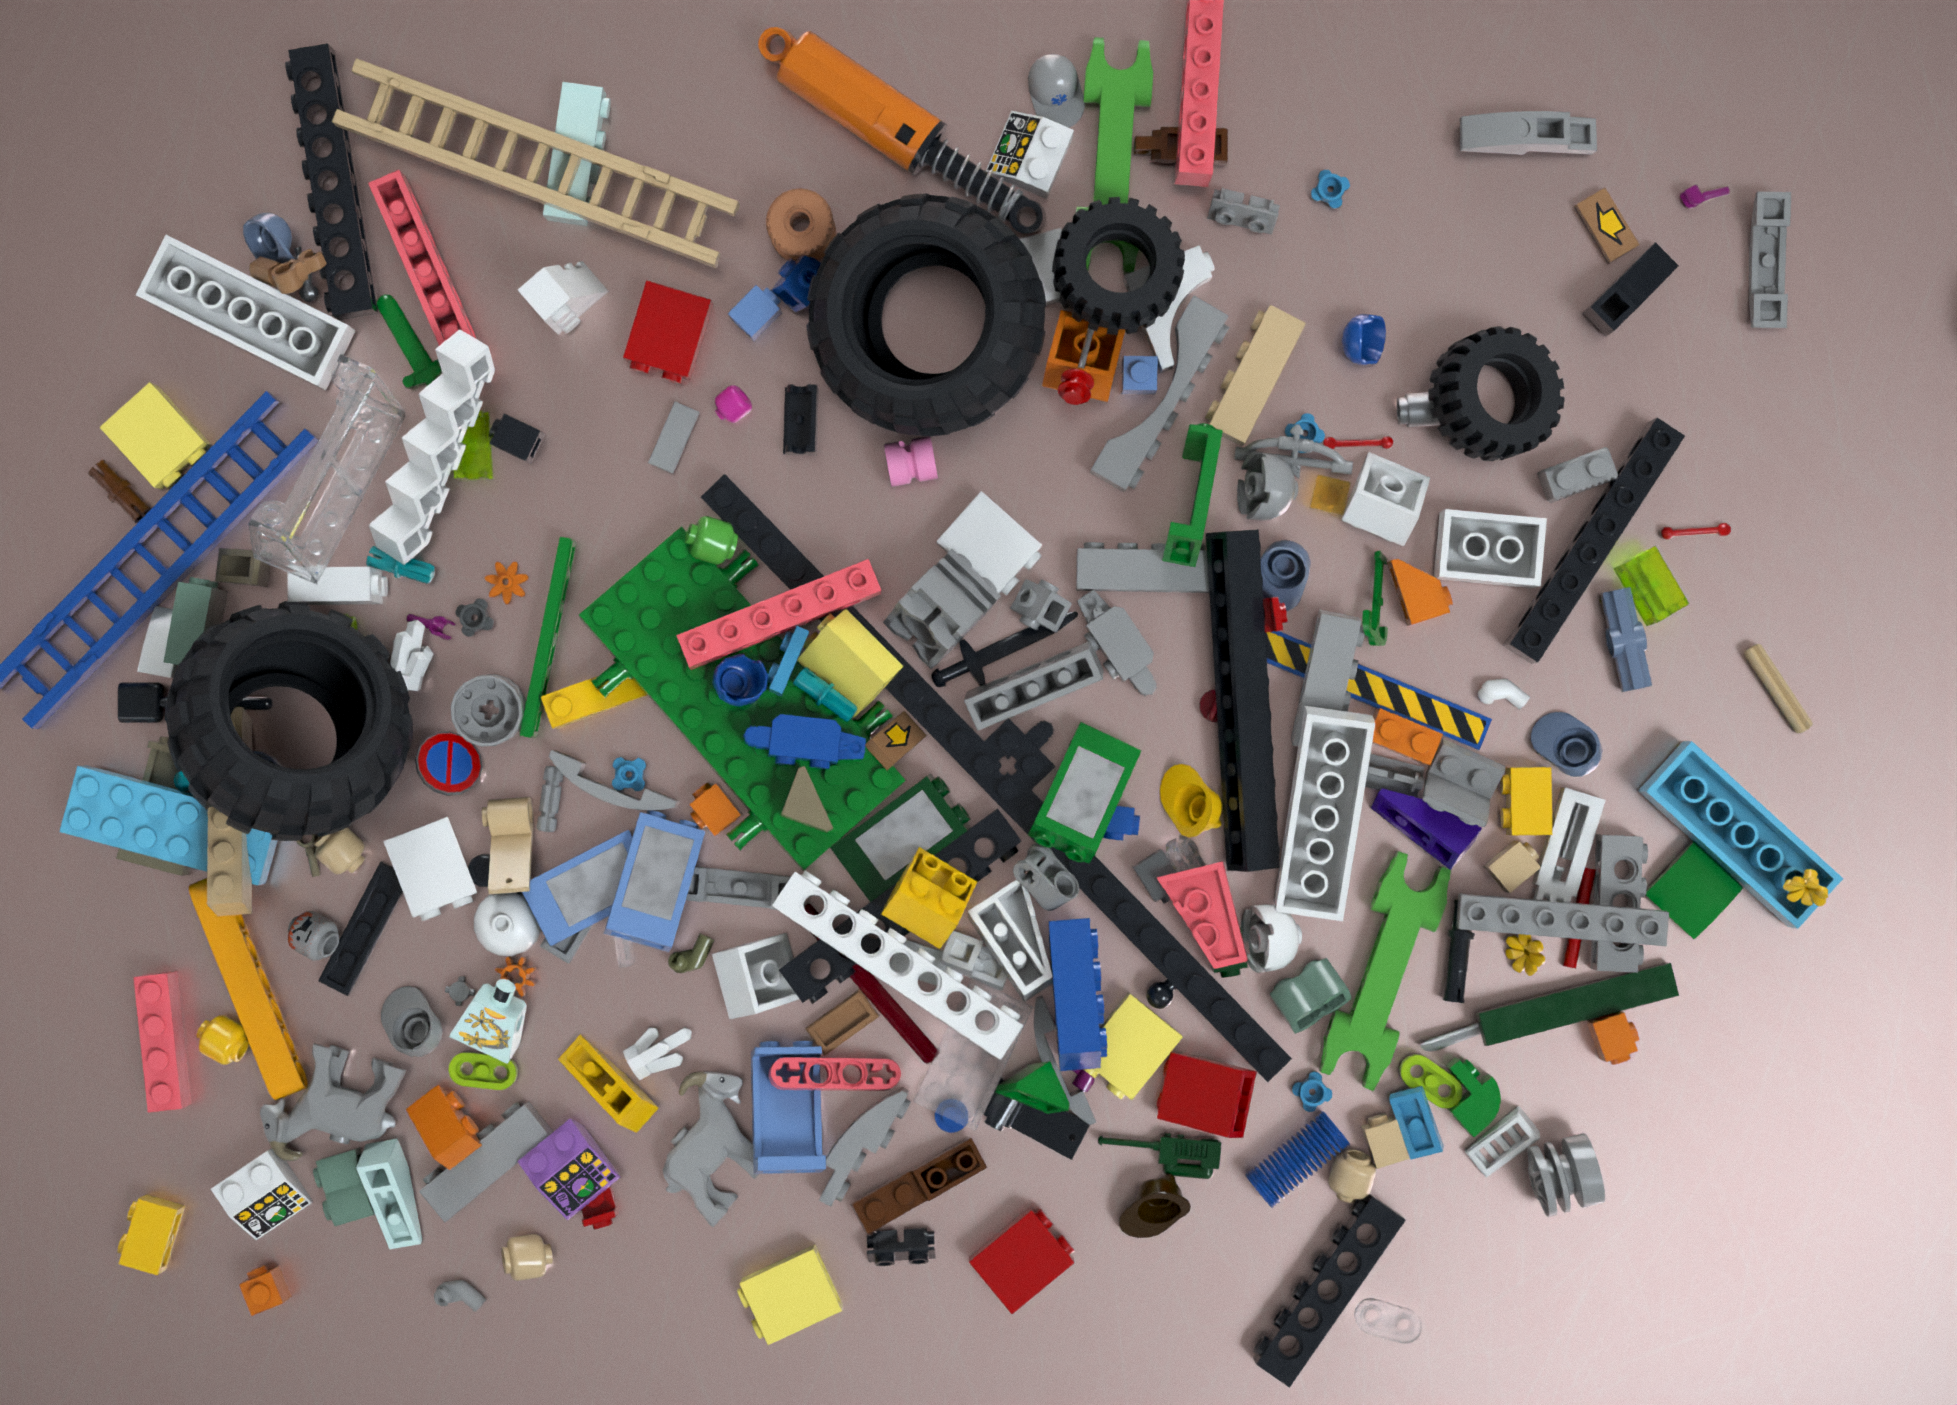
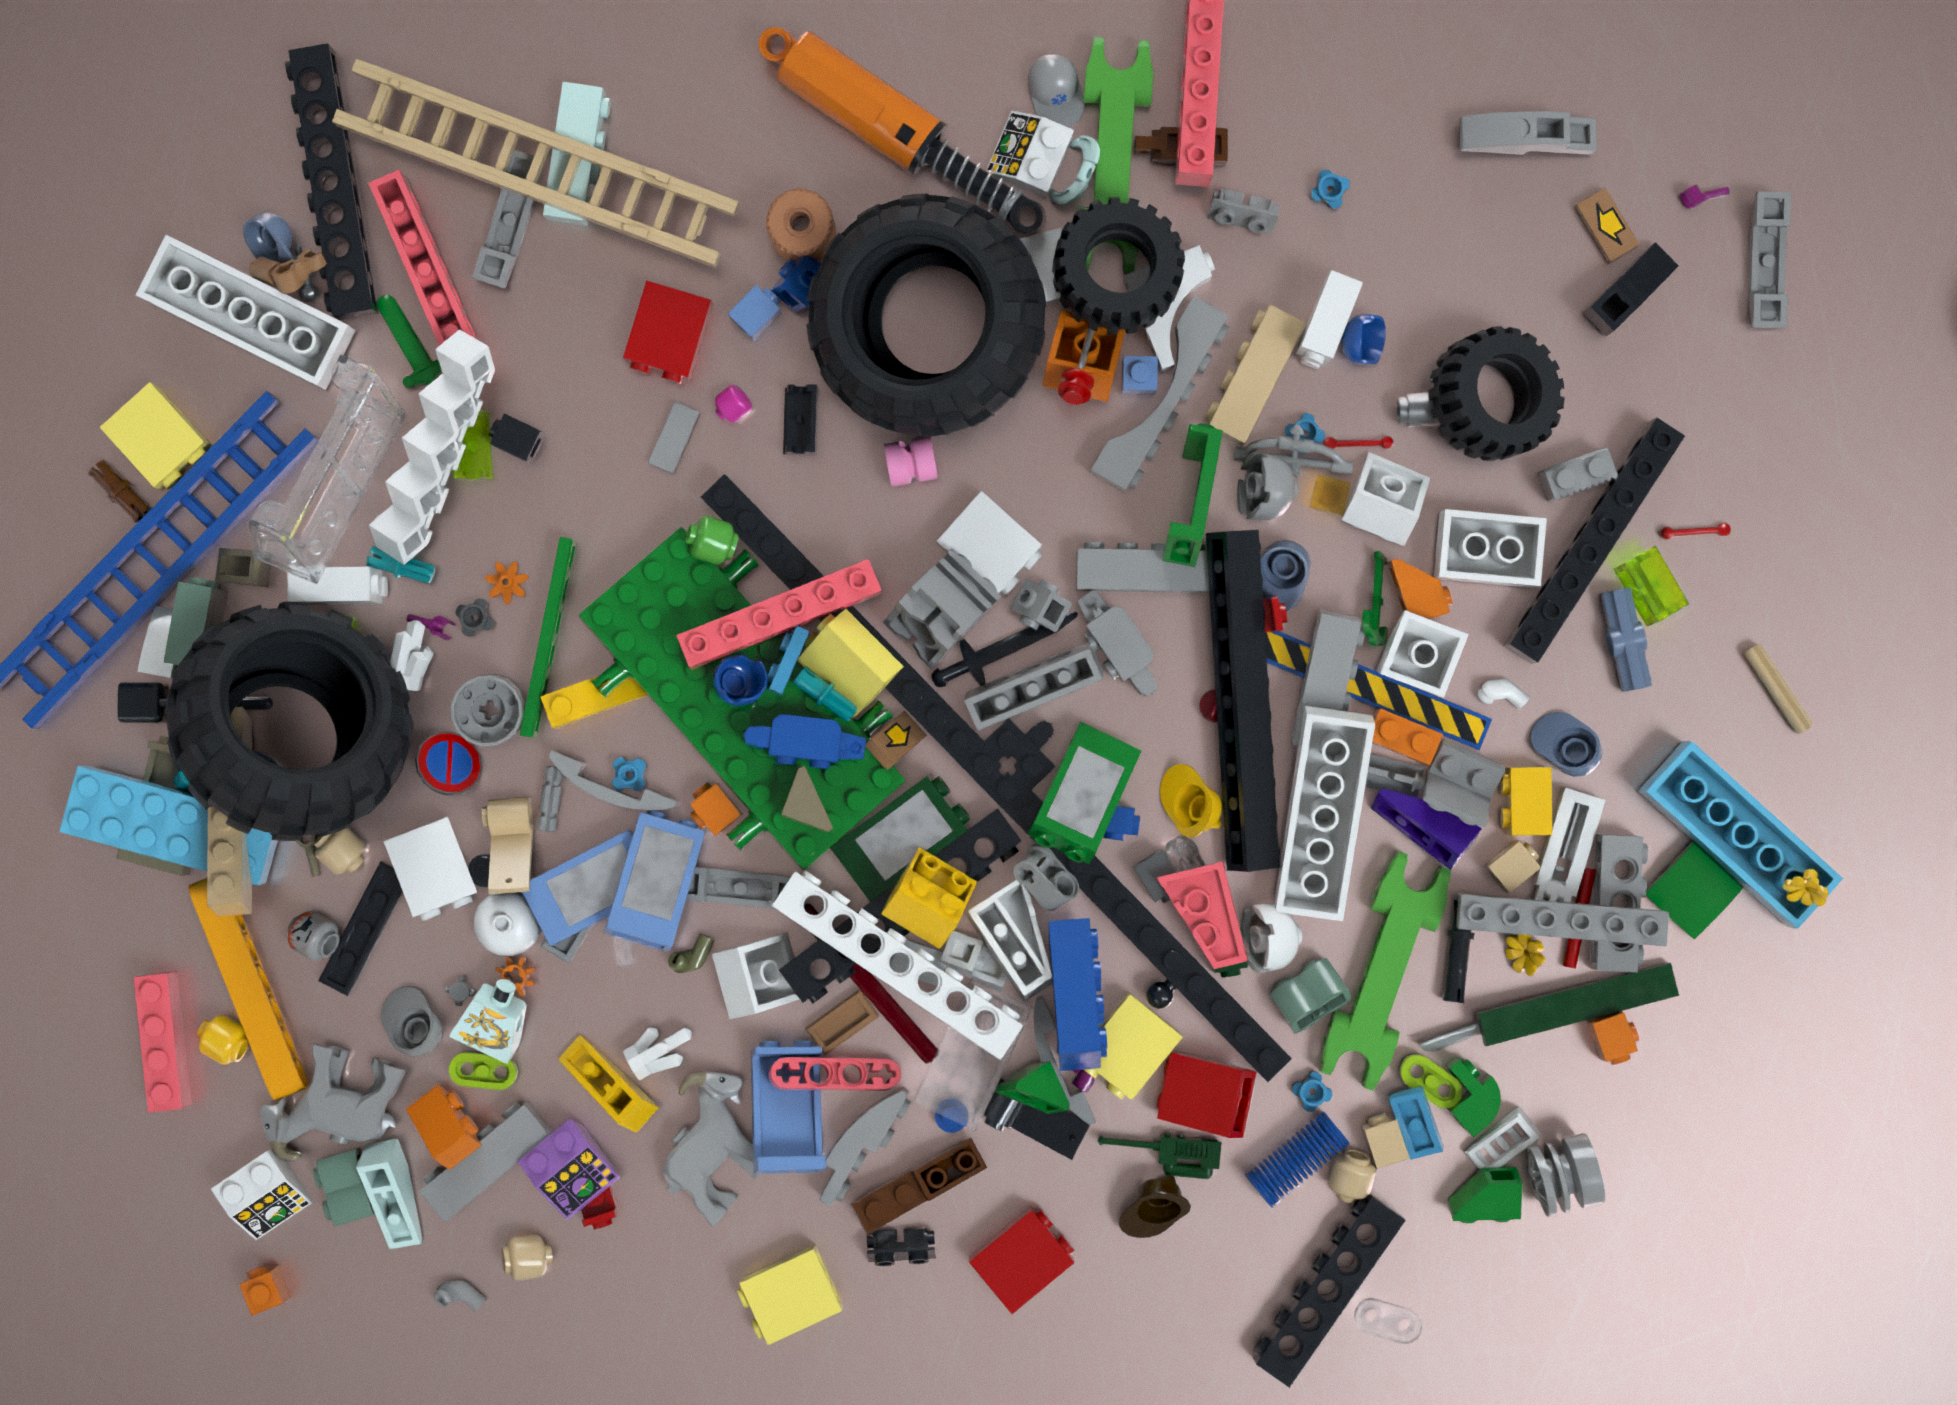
(150, 1234): yellow brick -> none
(506, 229): none -> light grey slope
(563, 294): white wedge -> none
(1090, 157): none -> light aqua piece
(1328, 320): none -> white brick
(1422, 653): none -> white slope
(1488, 1196): none -> green slope

